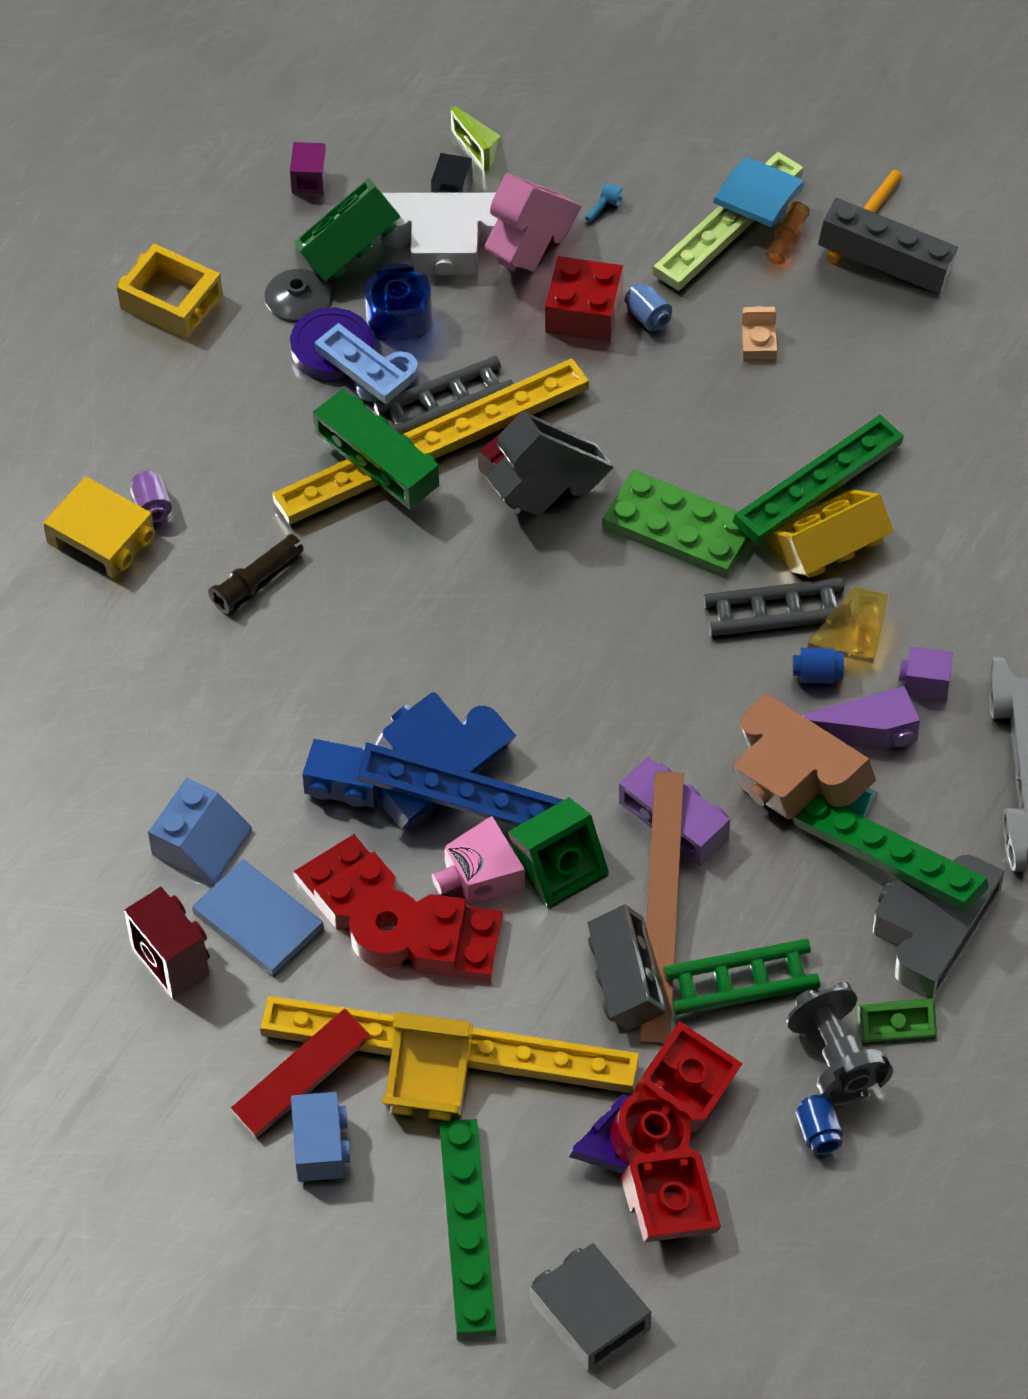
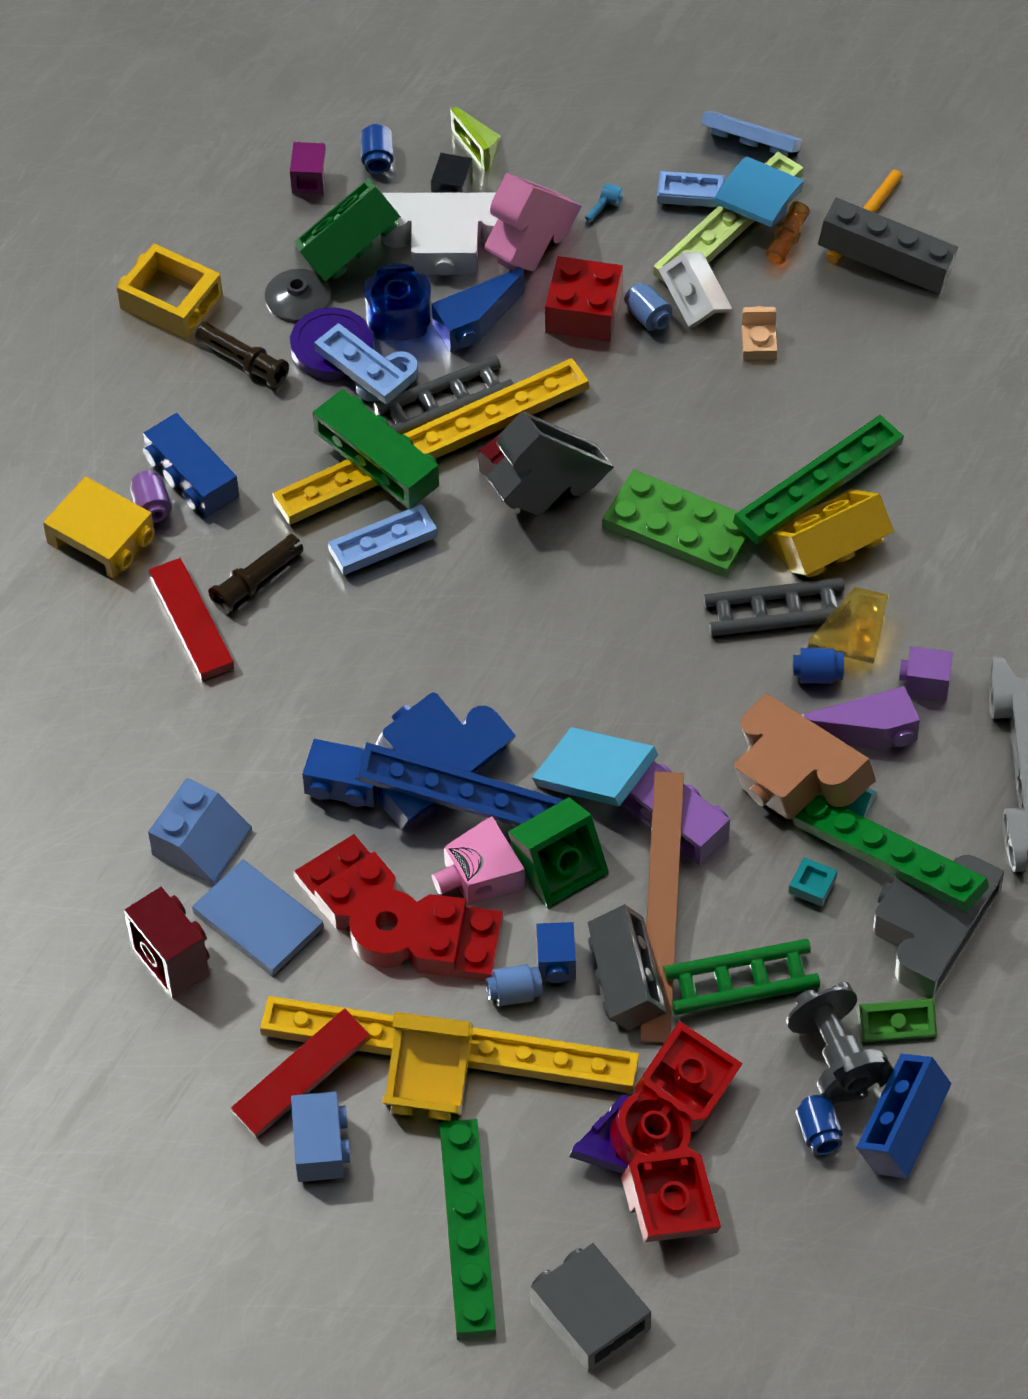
(190, 465): none -> blue brick
(191, 619): none -> red tile
(254, 360): none -> dark brown pin
(376, 148): none -> blue brick
(382, 539): none -> light blue plate
(474, 311): none -> blue slope
(514, 985): none -> medium blue brick
(556, 951): none -> blue brick
(595, 766): none -> medium azure tile
(688, 188): none -> light blue plate
(694, 287): none -> white panel
(750, 133): none -> light blue plate
(812, 881): none -> teal plate
(903, 1115): none -> blue brick

